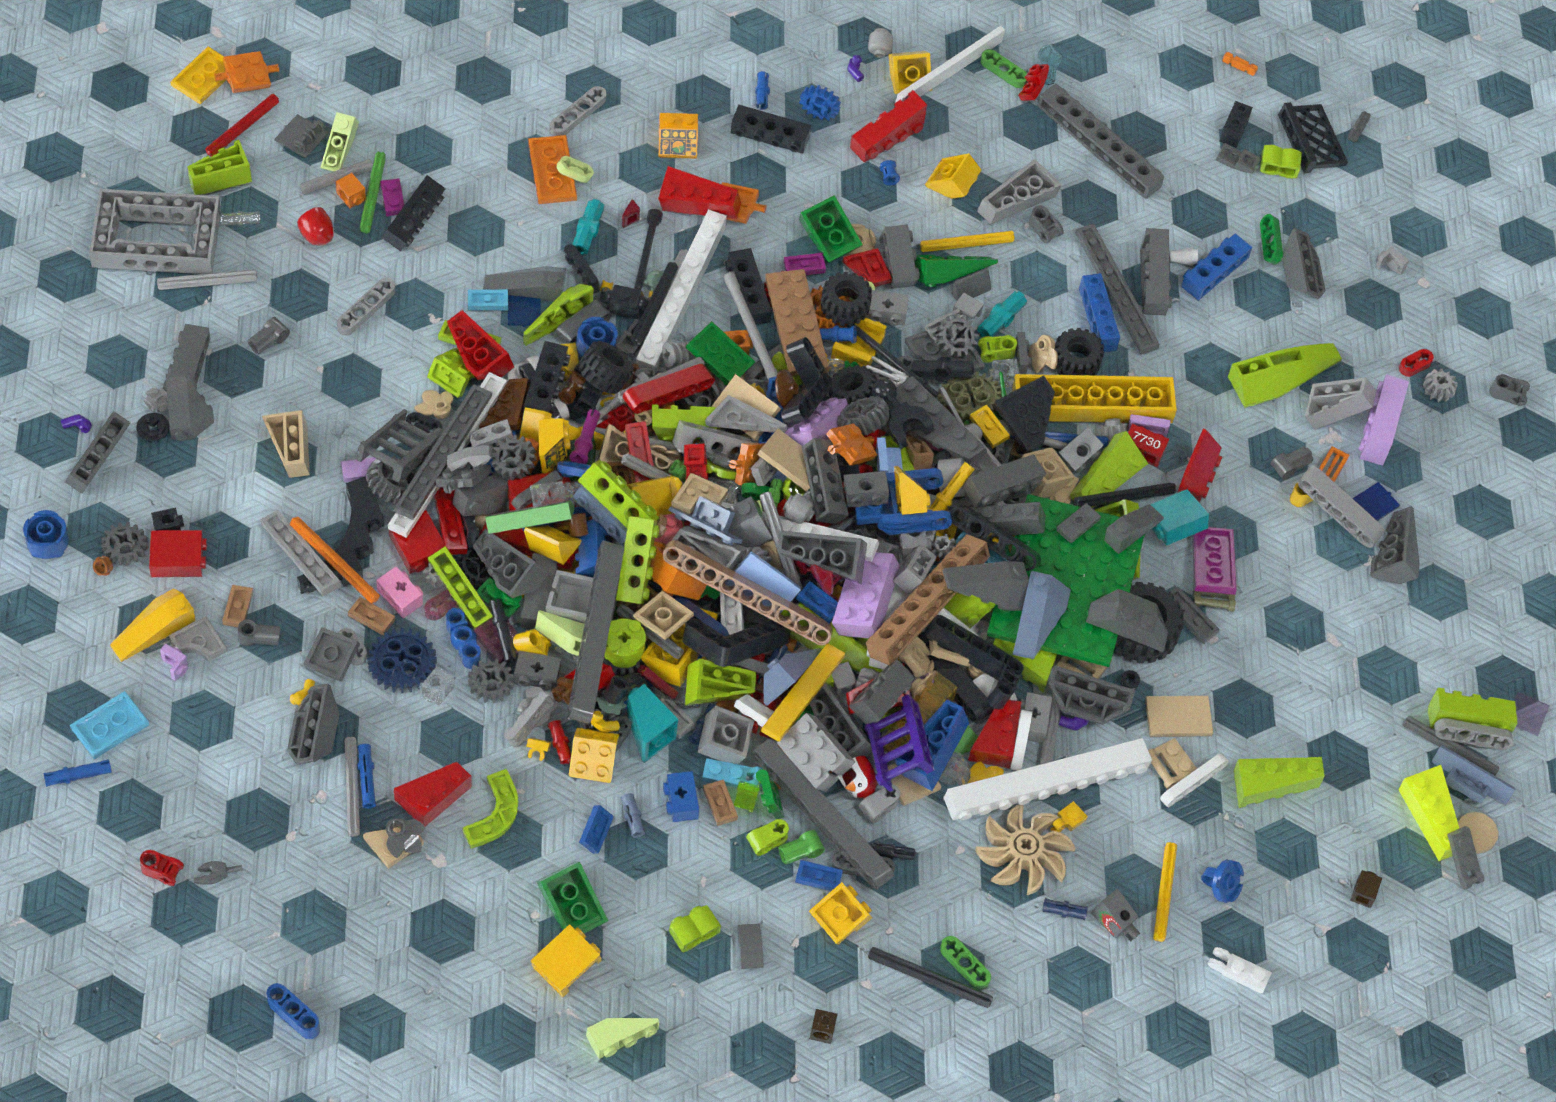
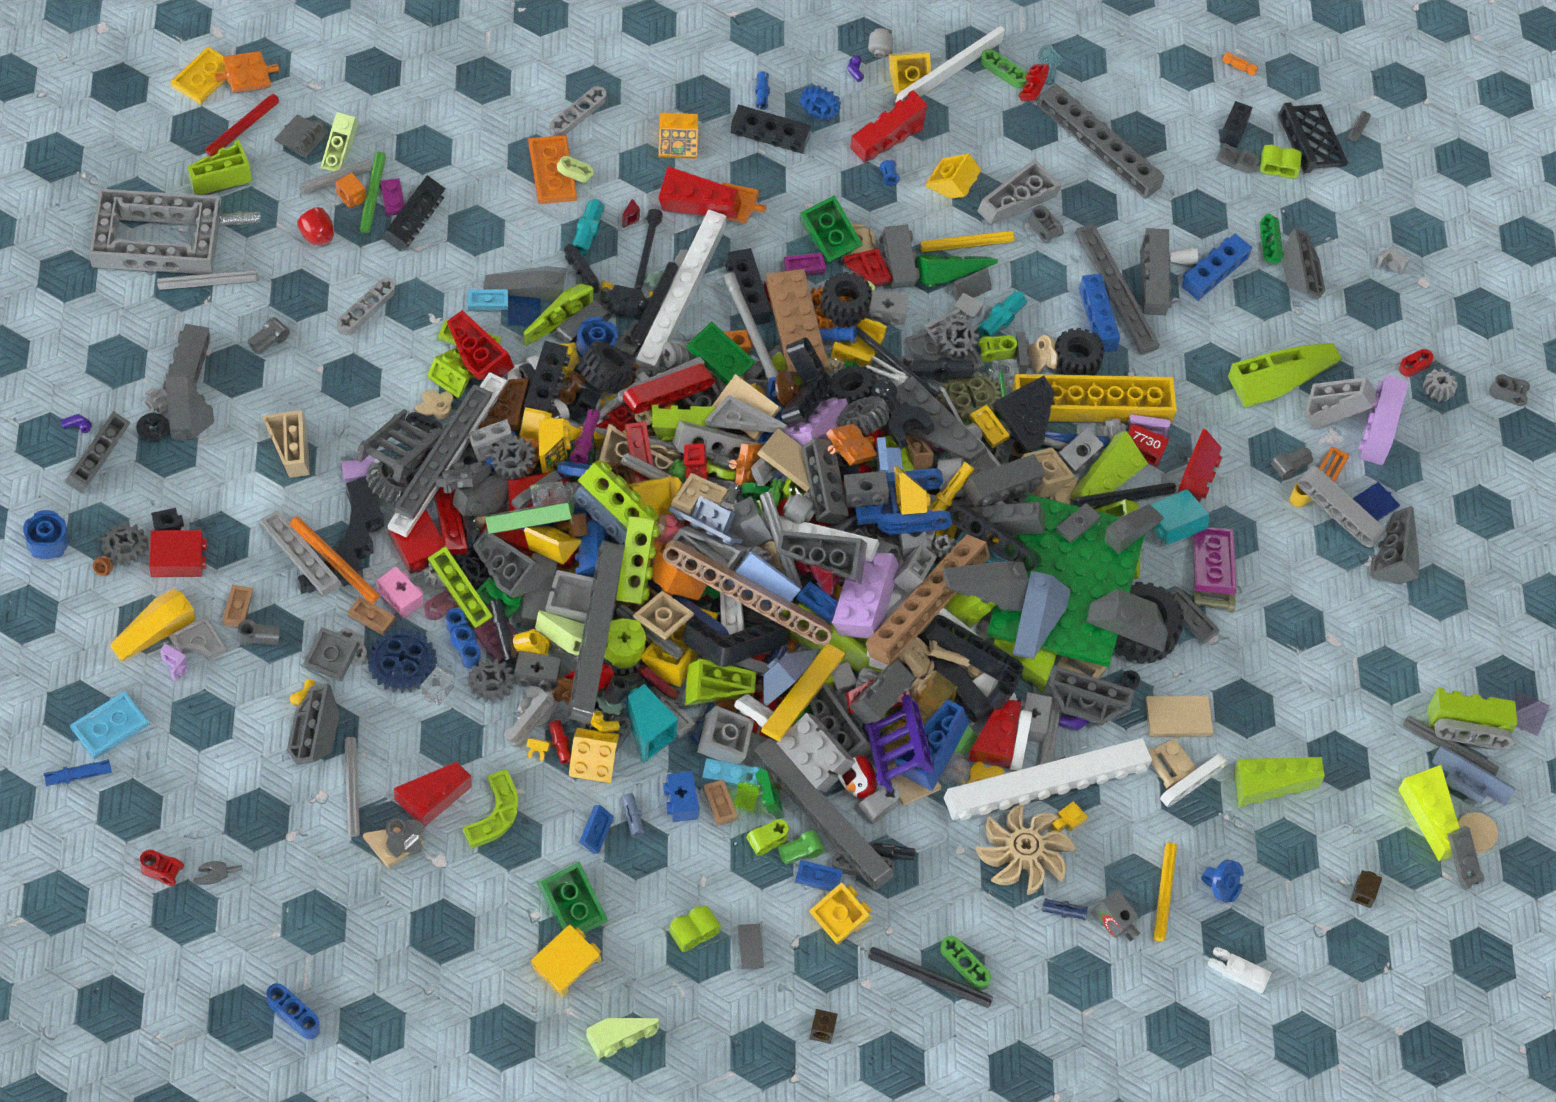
(366, 775): blue pin -> none
(475, 455): light grey slope -> none

